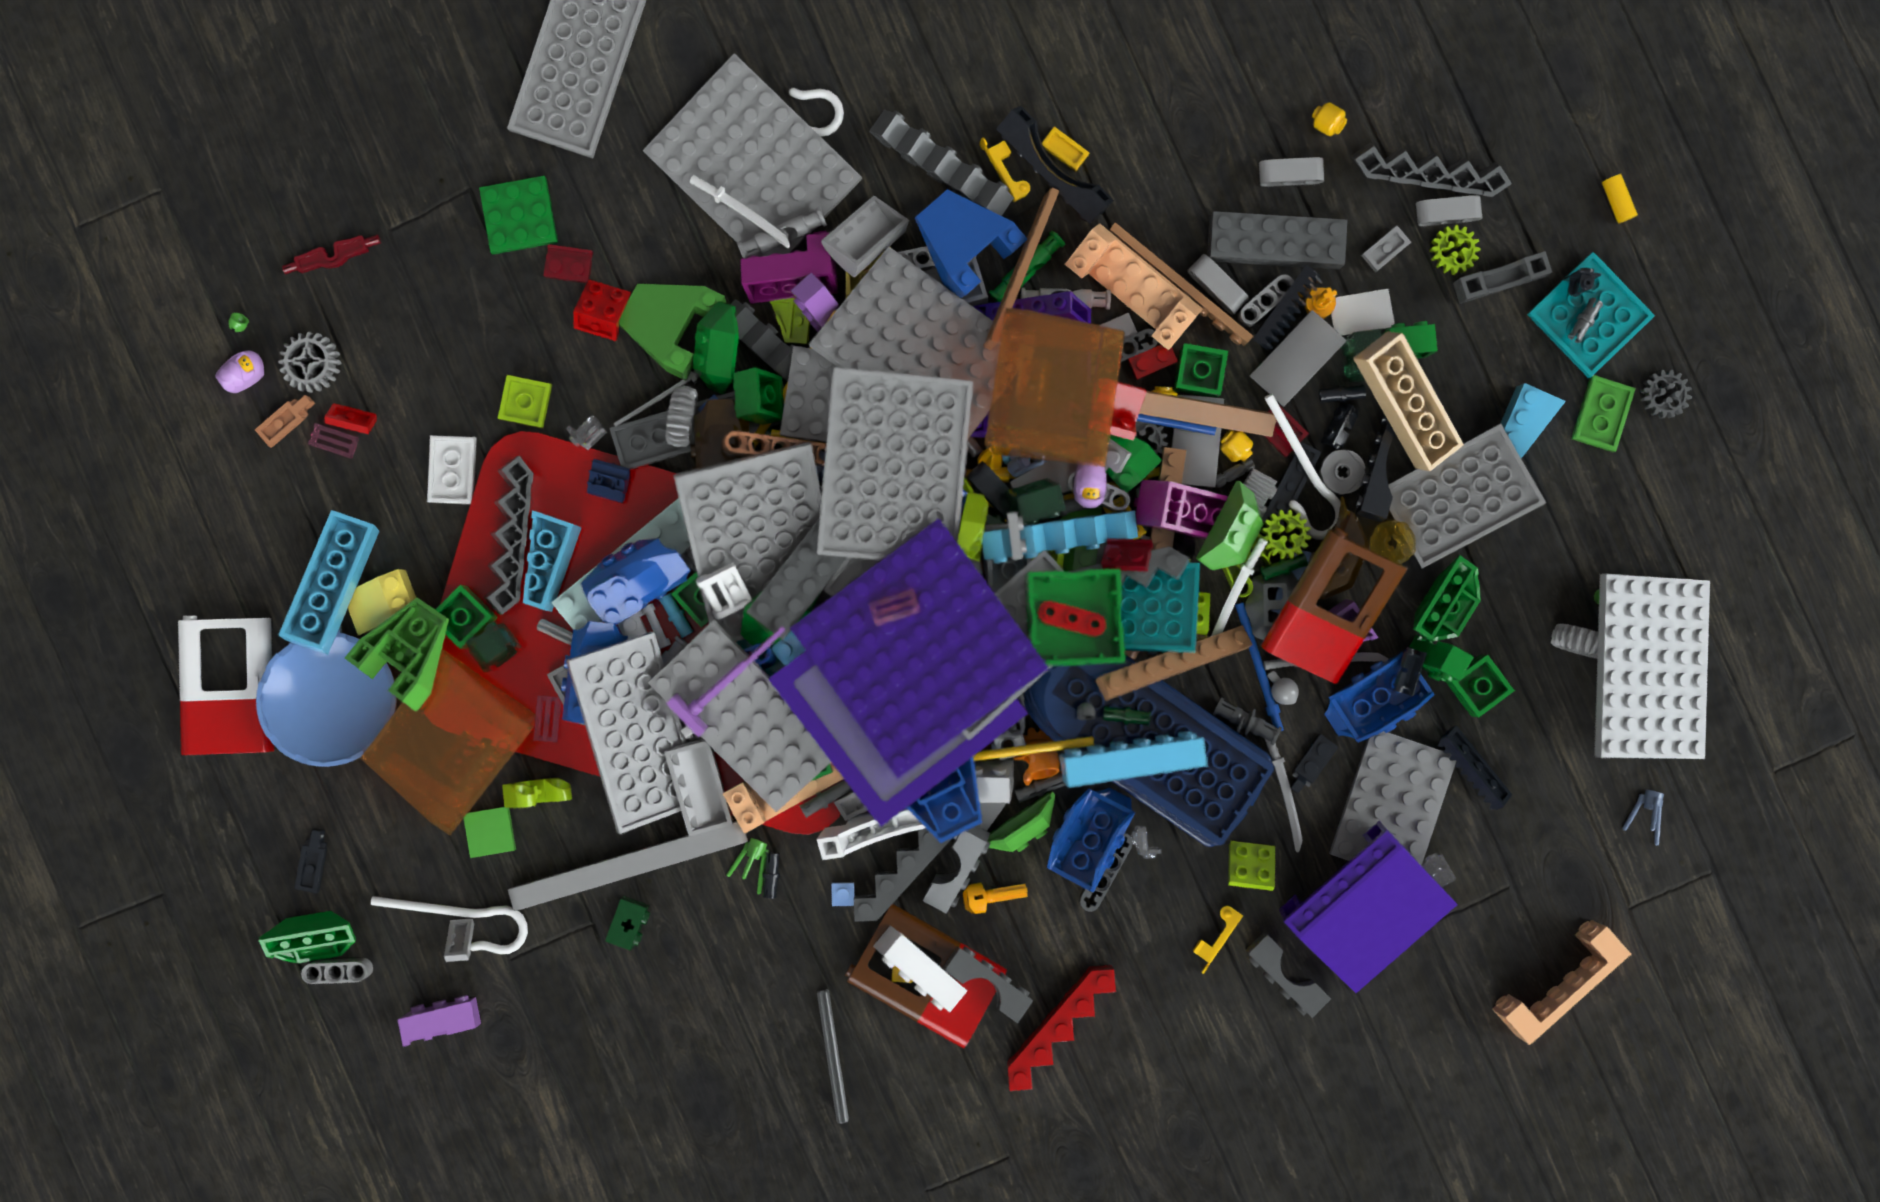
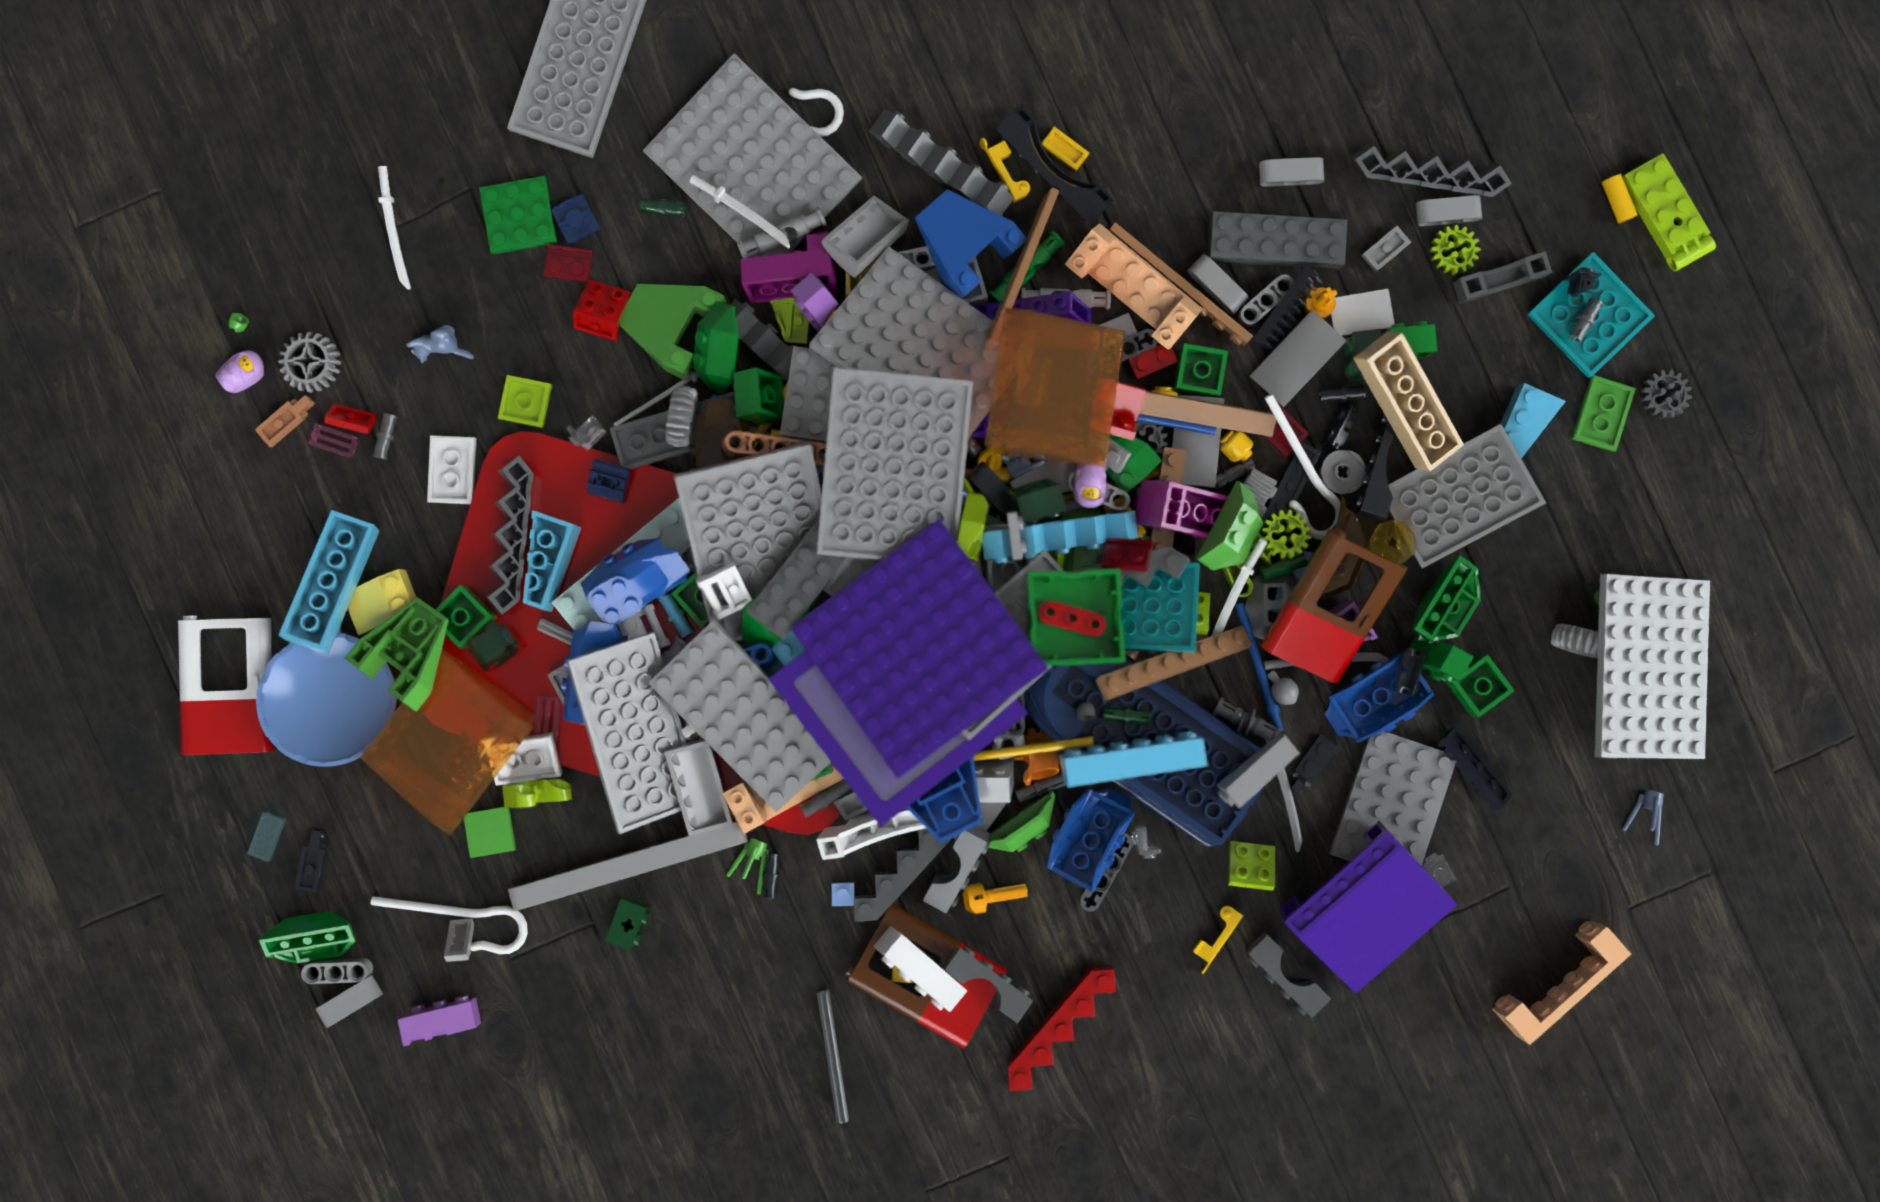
(266, 836): none -> clear light blue tile
(342, 252): dark red piece -> none
(349, 1001): none -> light grey beam
(384, 436): none -> dark grey pin
(386, 200): none -> white sword
(439, 341): none -> sand blue animal
(532, 760): none -> white tile
(575, 219): none -> dark blue piece
(663, 207): none -> clear green pin
(690, 712): medium lavender piece -> none
(913, 601): clear pink tile -> none
(1256, 771): none -> light grey slope
(1329, 119): yellow head -> none
(1660, 201): none -> lime hinge

